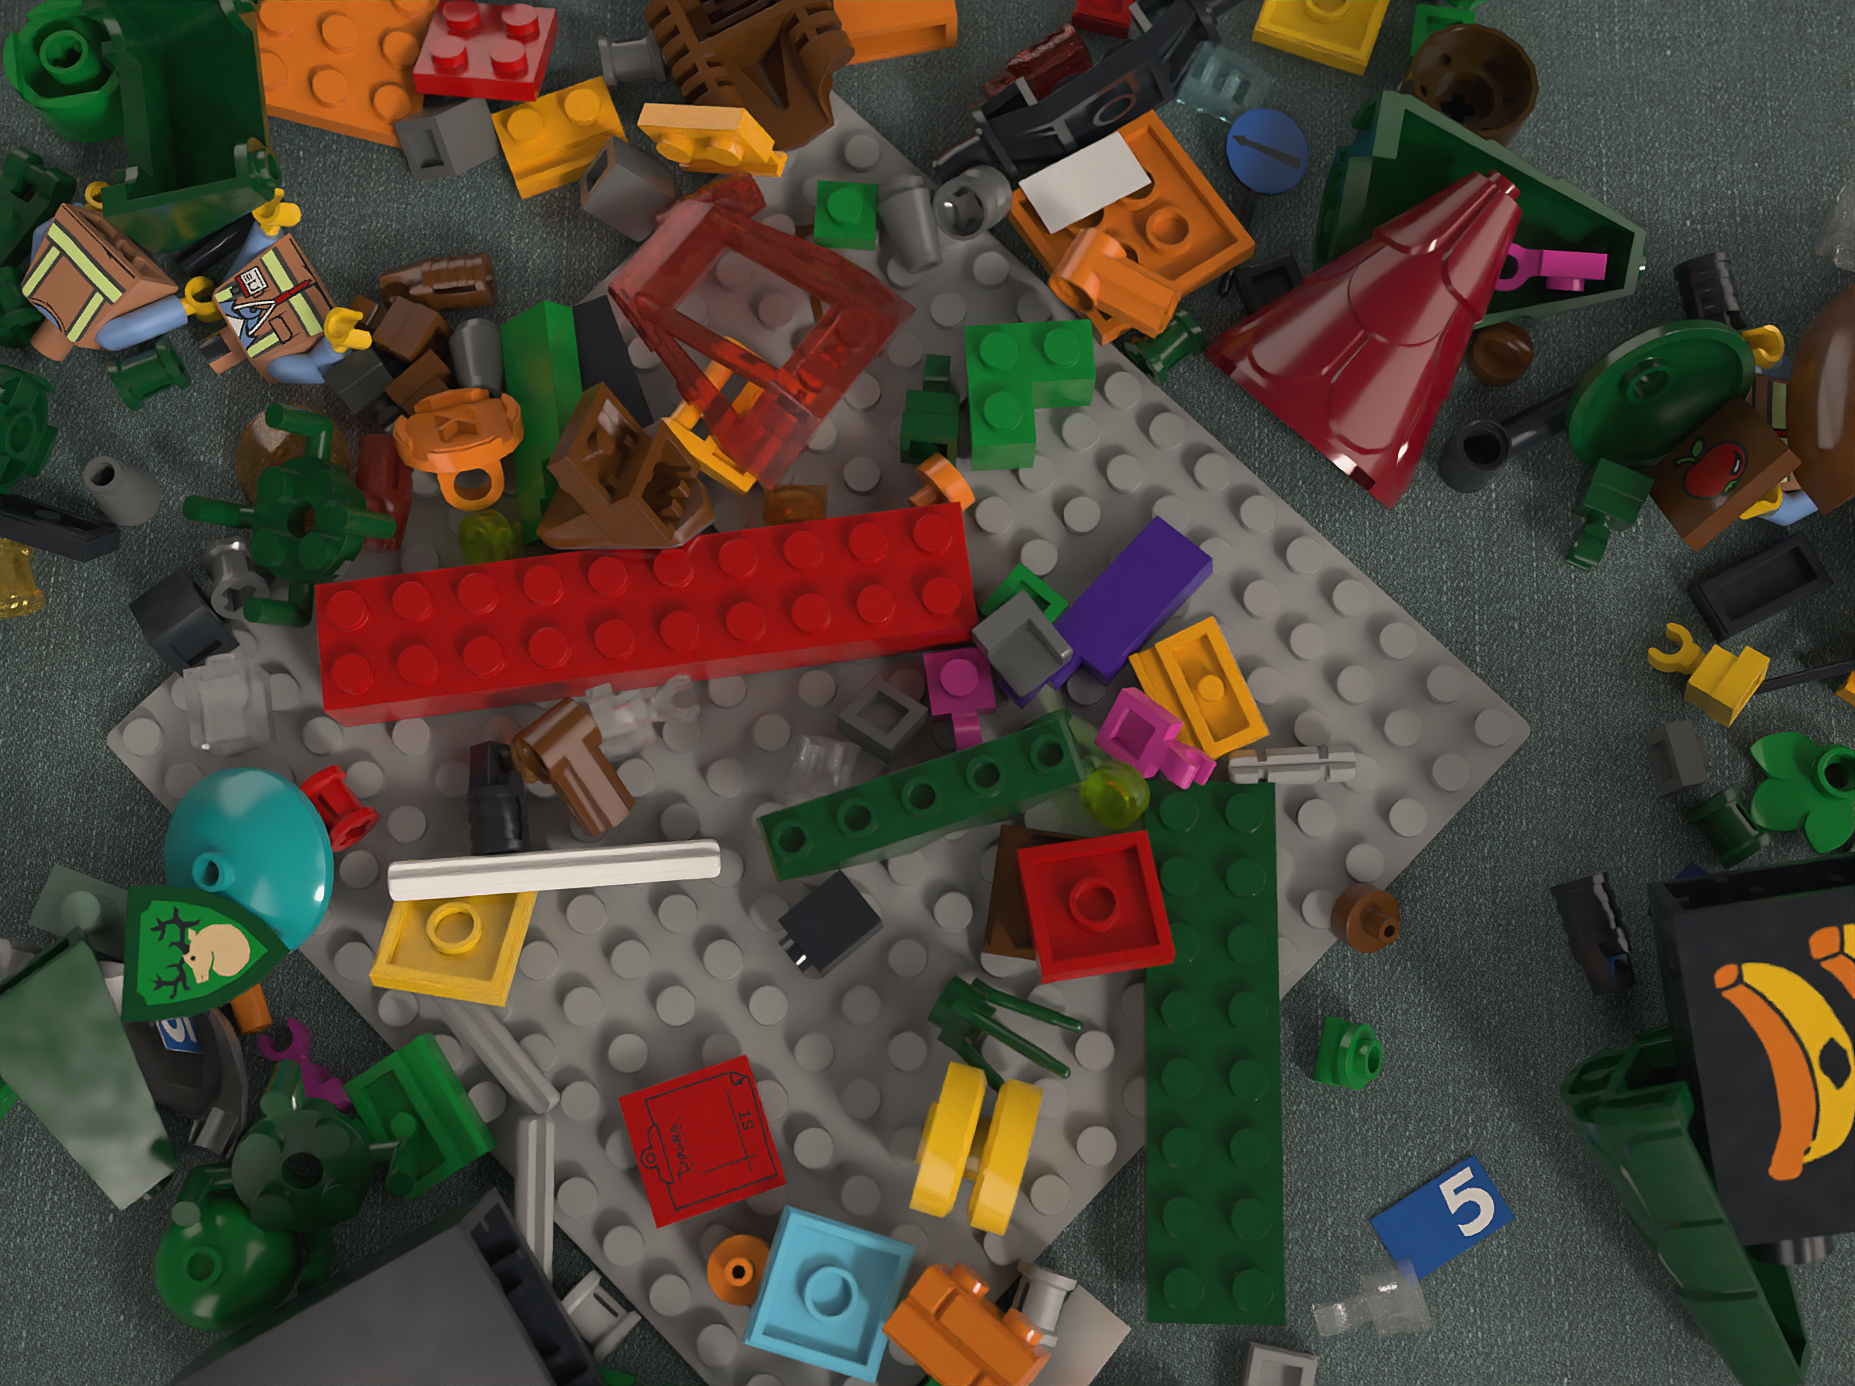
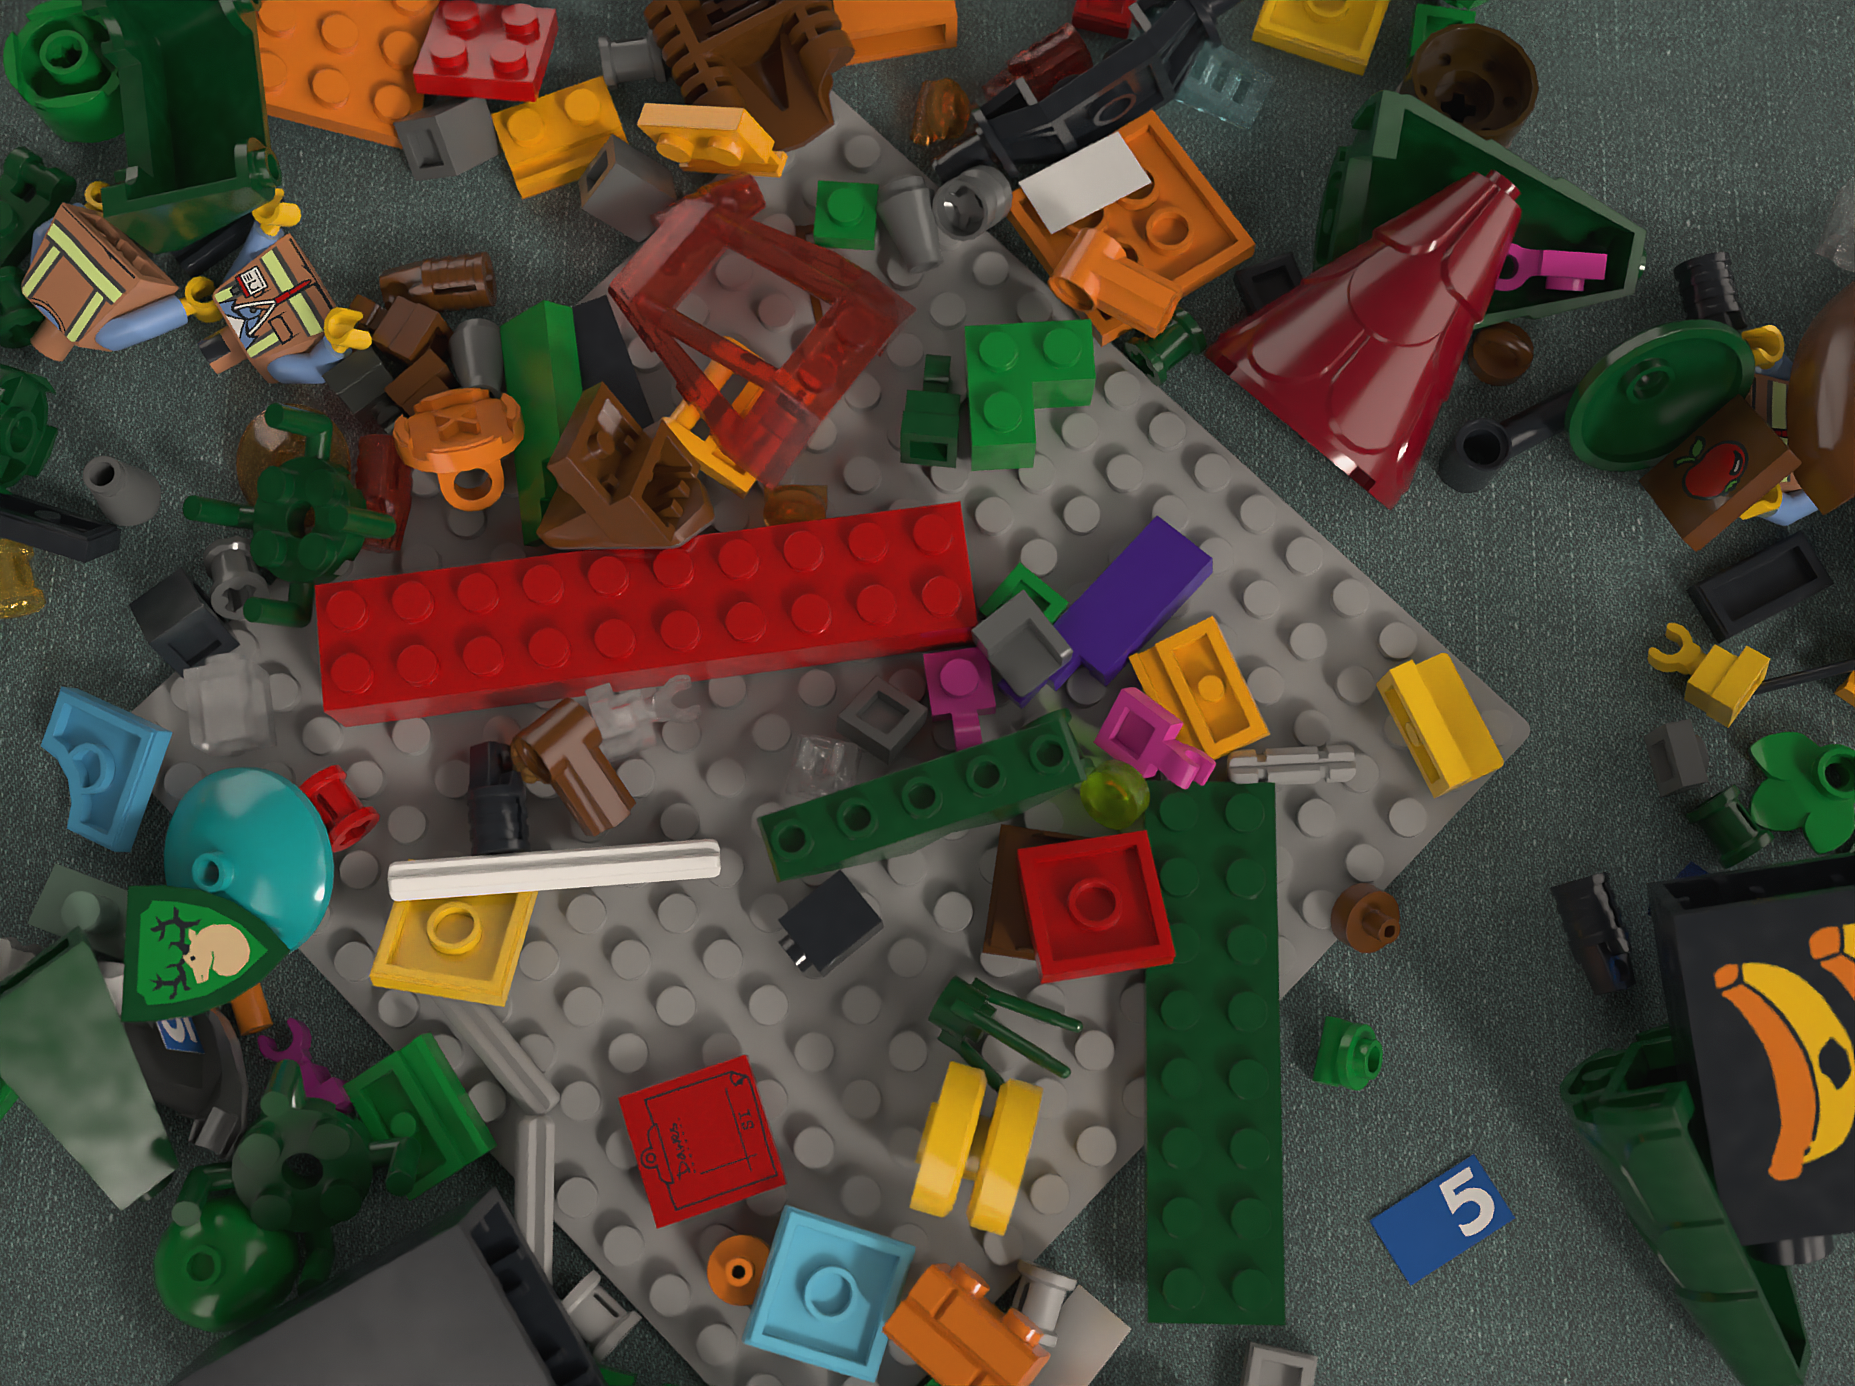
(108, 765): none -> dark azure tile
(148, 373): dark green bush -> none
(488, 537): clear neon green tile -> none
(940, 112): none -> clear orange plate
(940, 484): orange tile -> none
(1267, 158): blue piece -> none
(1388, 1298): clear piece -> none
(1439, 723): none -> yellow panel
(1608, 500): dark green piece -> none

